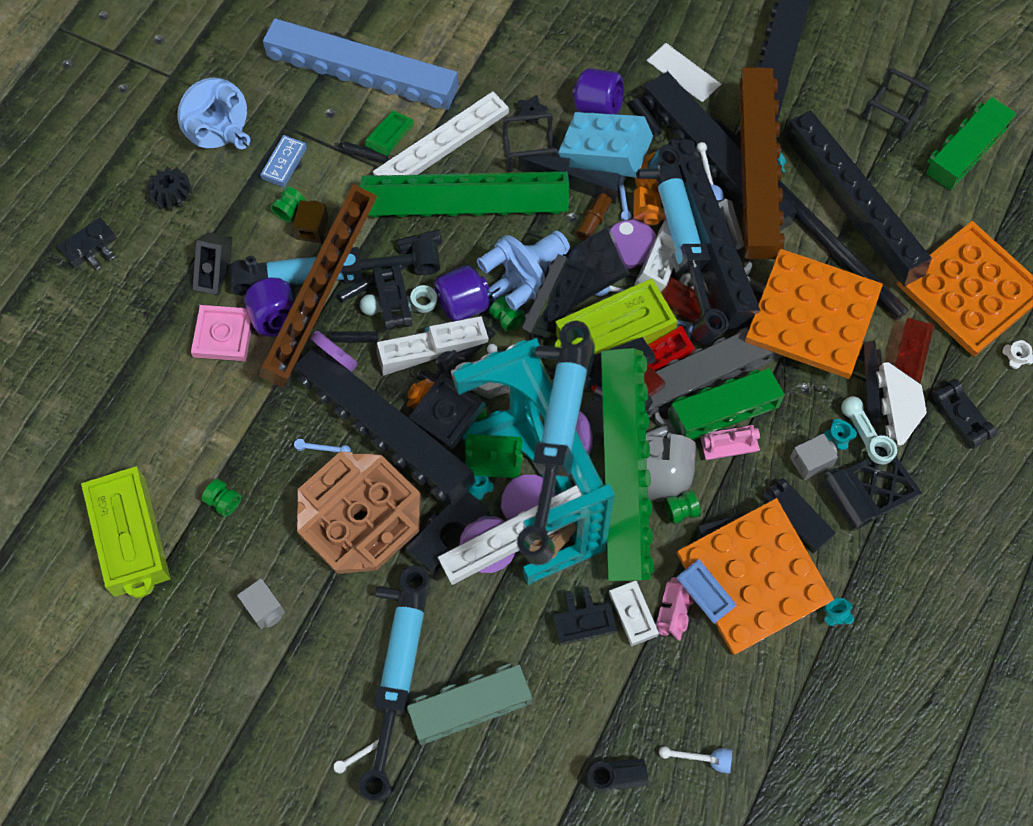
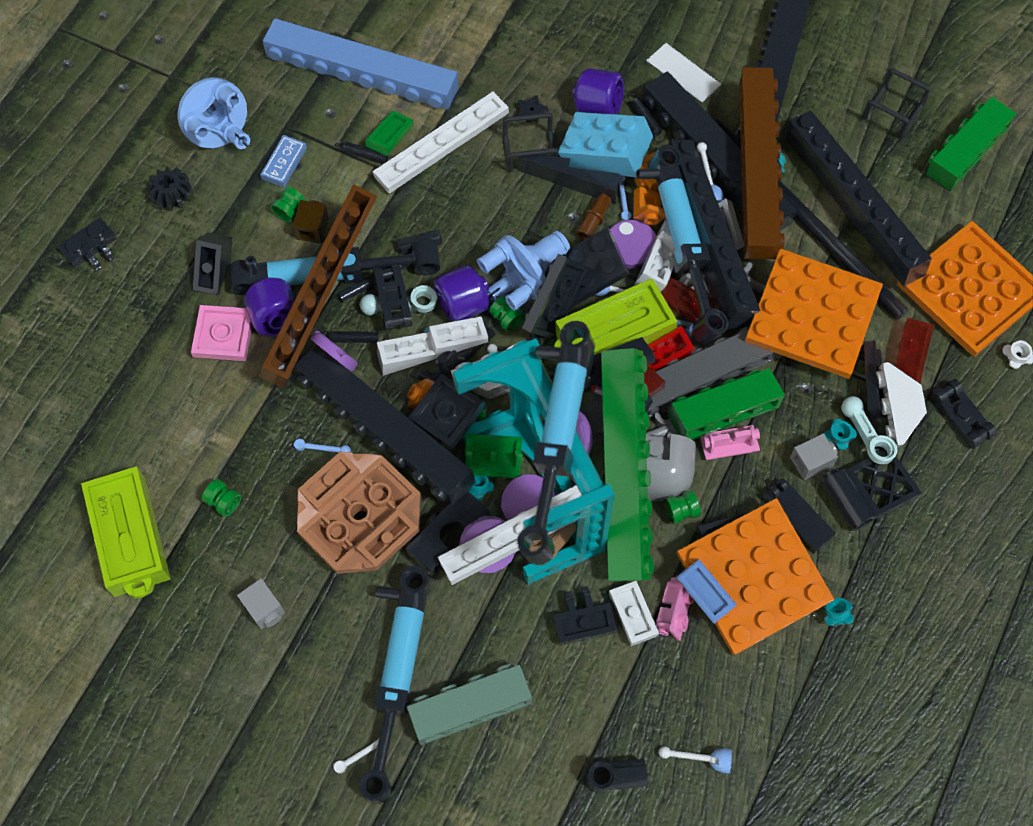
(468, 193): green brick -> none

